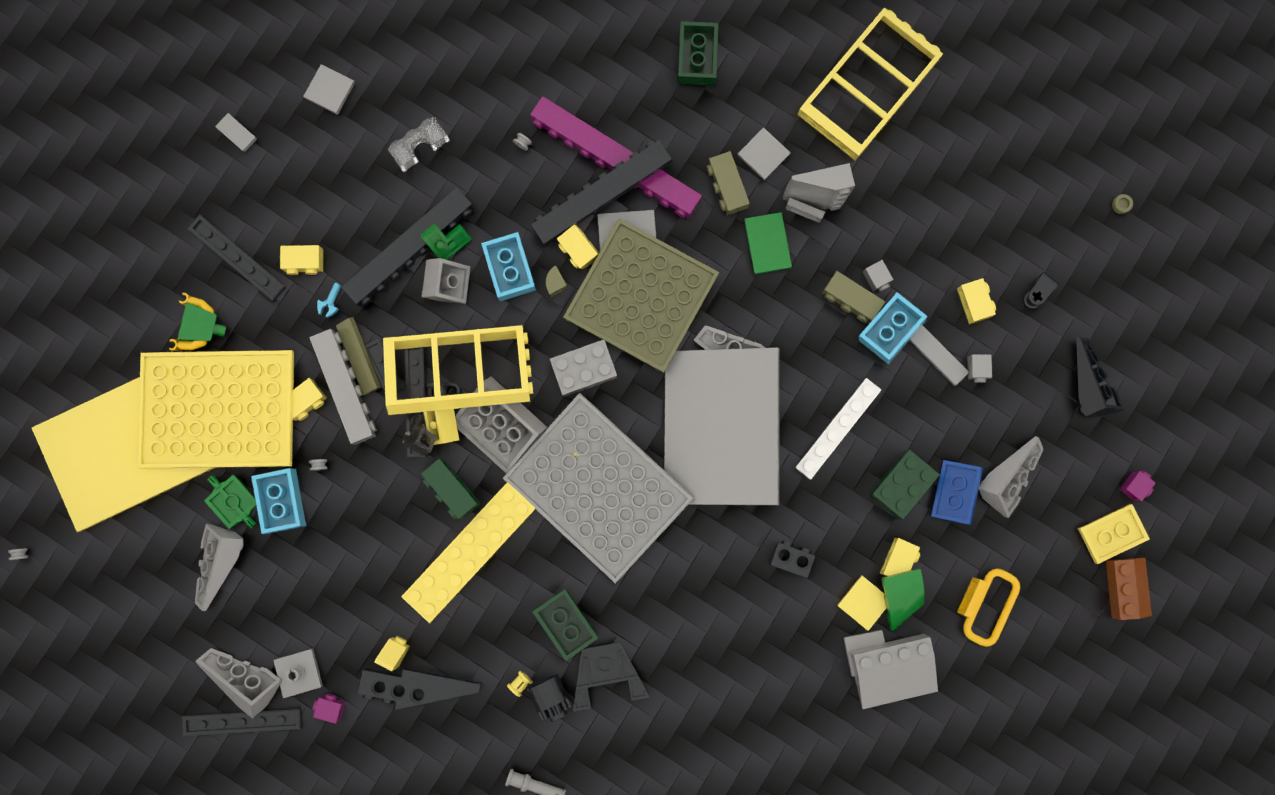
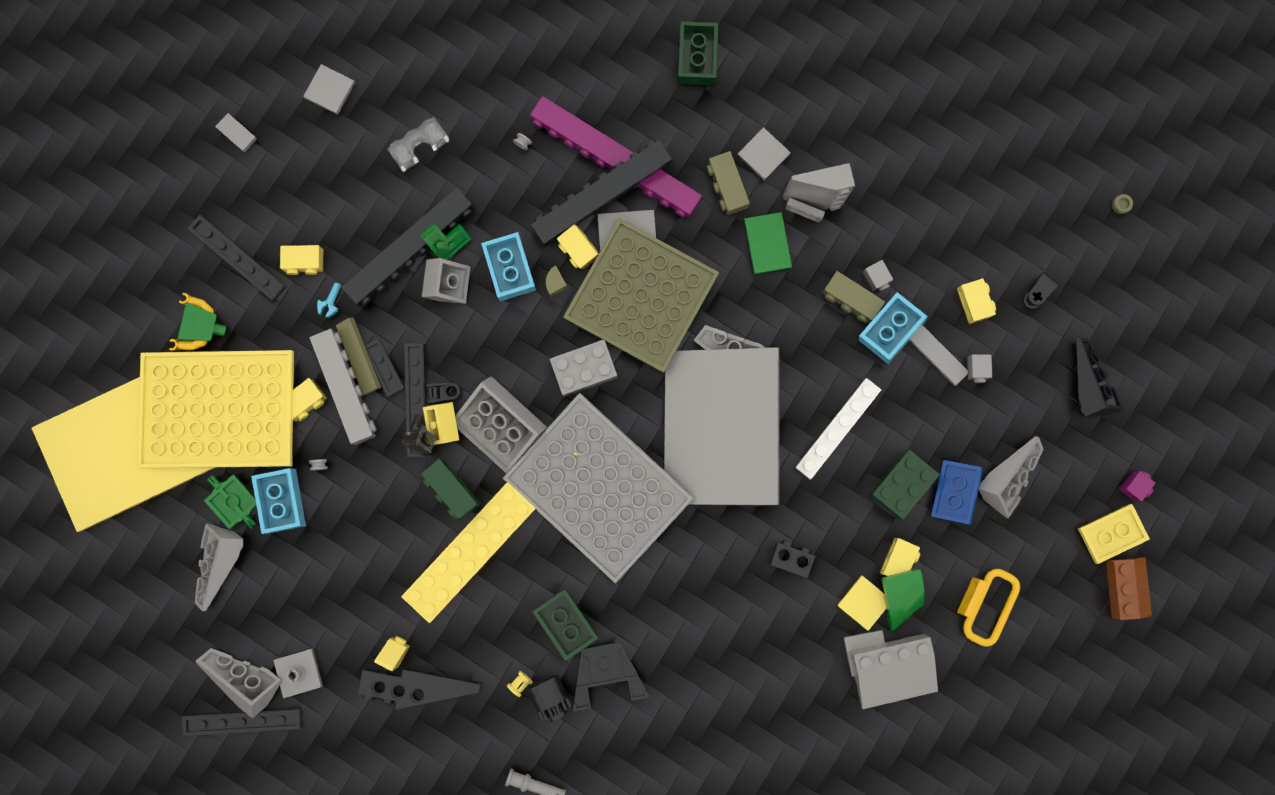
(18, 554): light grey bush -> none
(328, 708): magenta brick -> none
(460, 400): light yellow window -> none
(830, 129): light yellow window -> none

